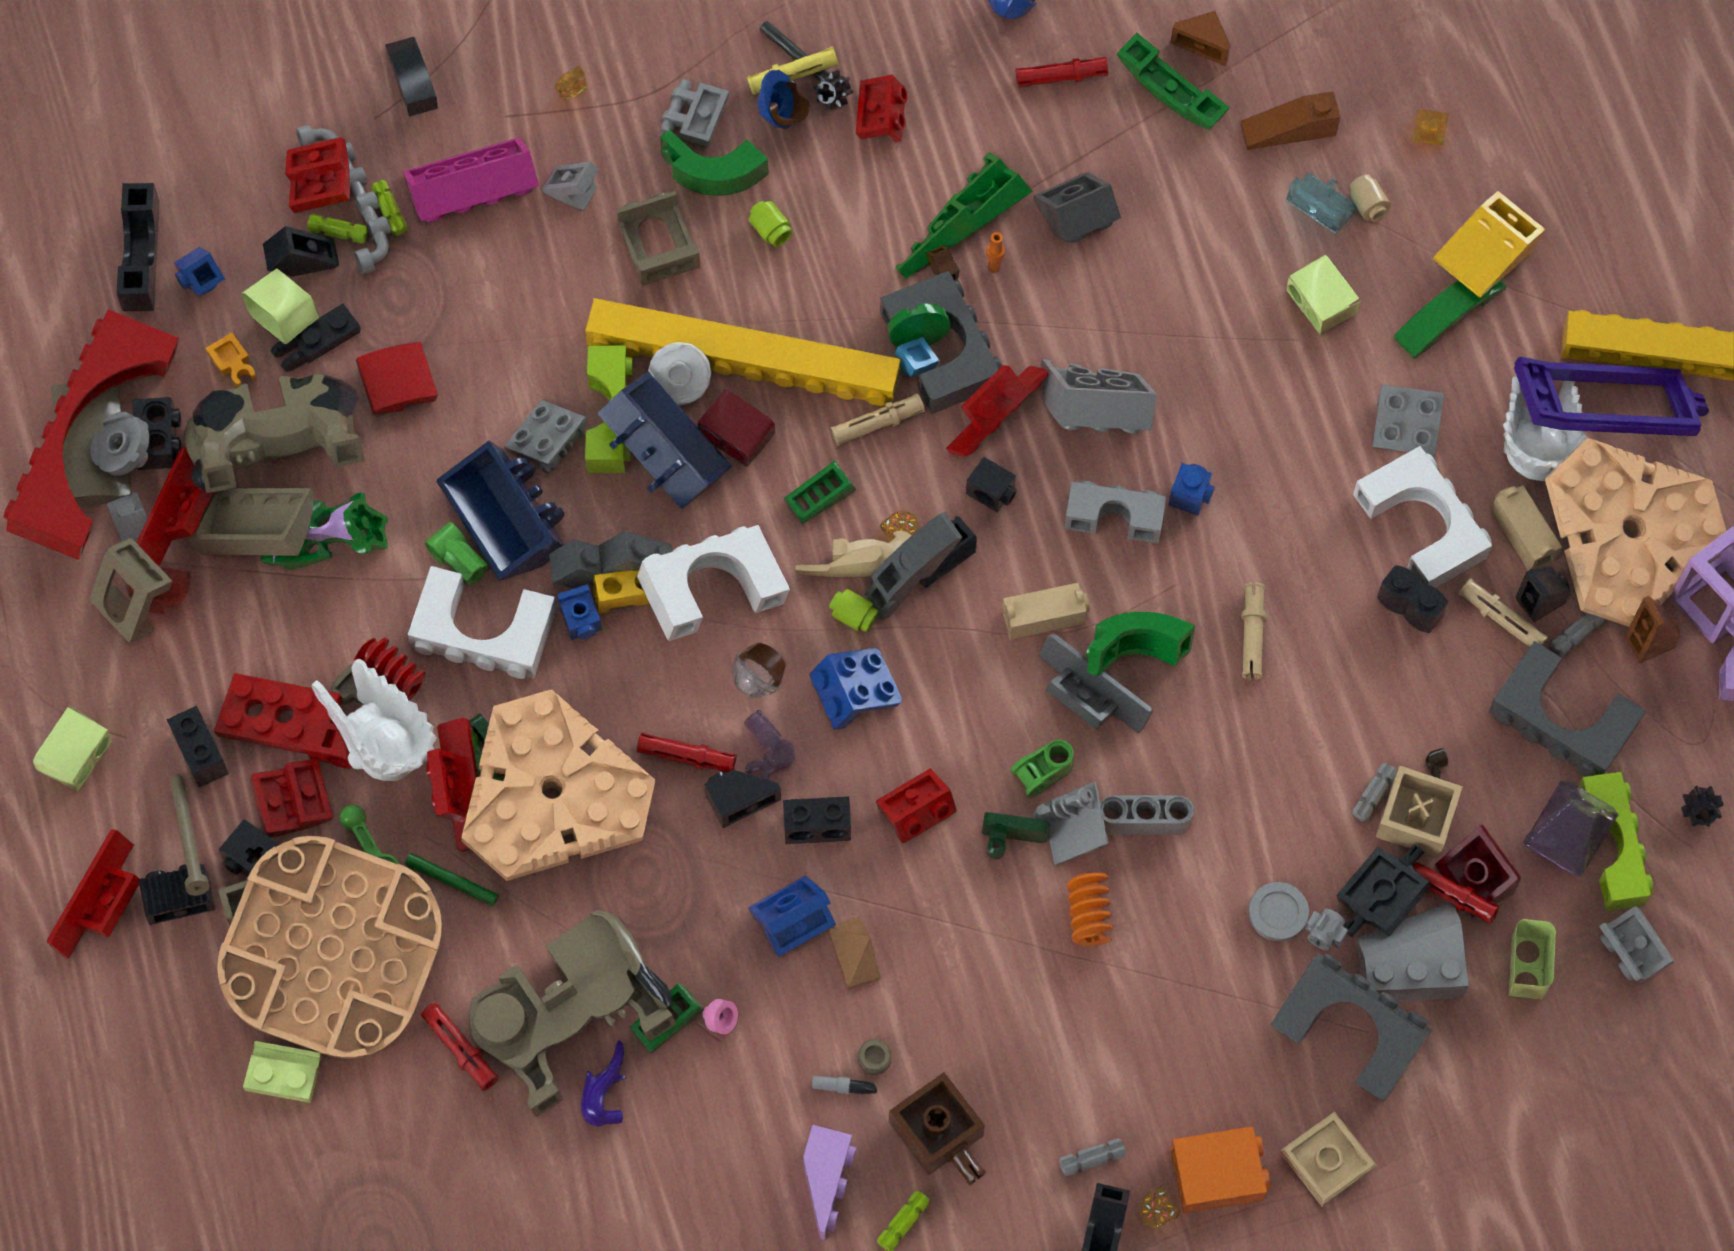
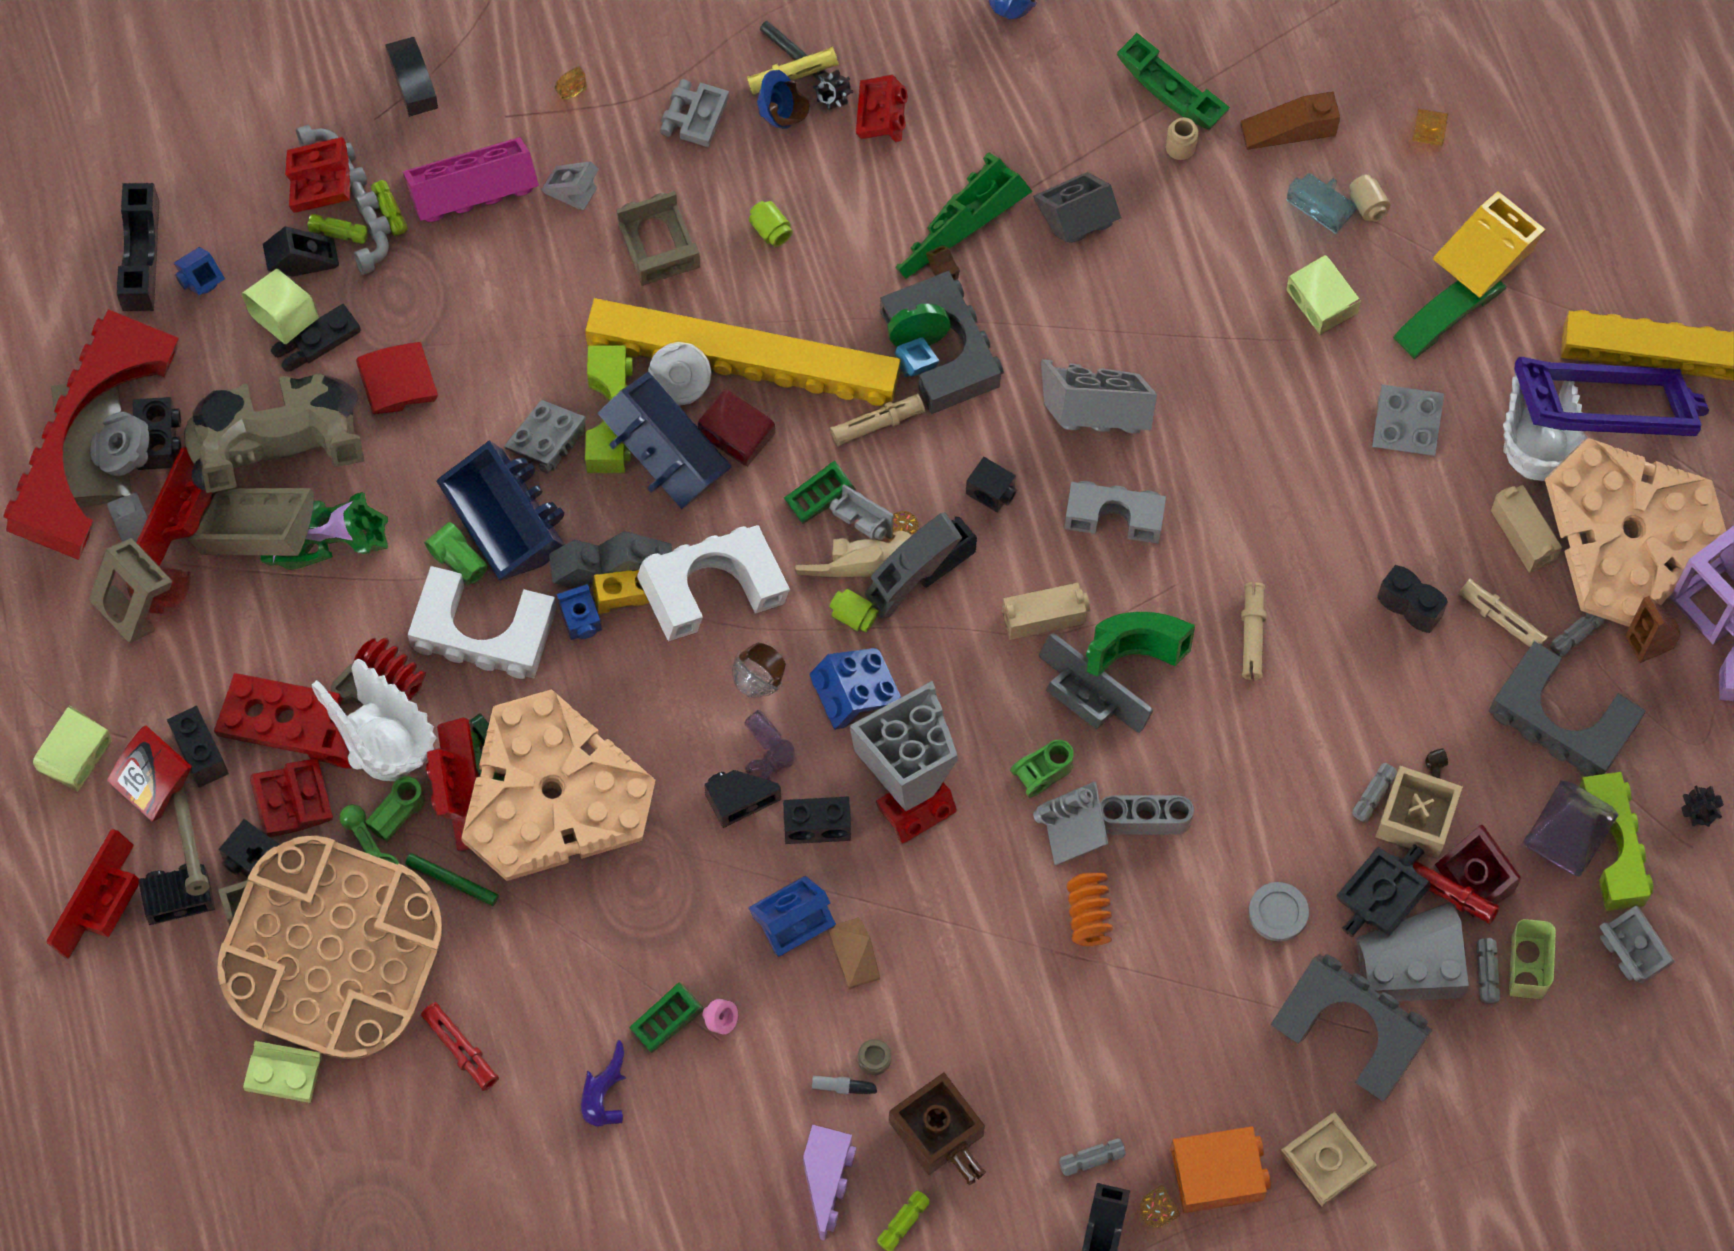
(149, 773): none -> red slope
(231, 358): light orange plate -> none
(393, 810): none -> bright green piece
(602, 978): dark tan animal -> none
(678, 751): red pin -> none
(714, 175): green arch -> none
(873, 519): none -> light grey hinge
(907, 746): none -> light grey wedge
(993, 403): red bracket -> none
(995, 252): orange bar -> none
(1005, 826): dark green piece -> none
(1070, 70): red pin -> none
(1181, 138): none -> tan brick
(1191, 488): blue brick -> none
(1203, 37): dark orange slope -> none
(1326, 929): light grey gear -> none
(1417, 479): white arch -> none
(1488, 970): none -> light grey axle
(1542, 592): black slope -> none

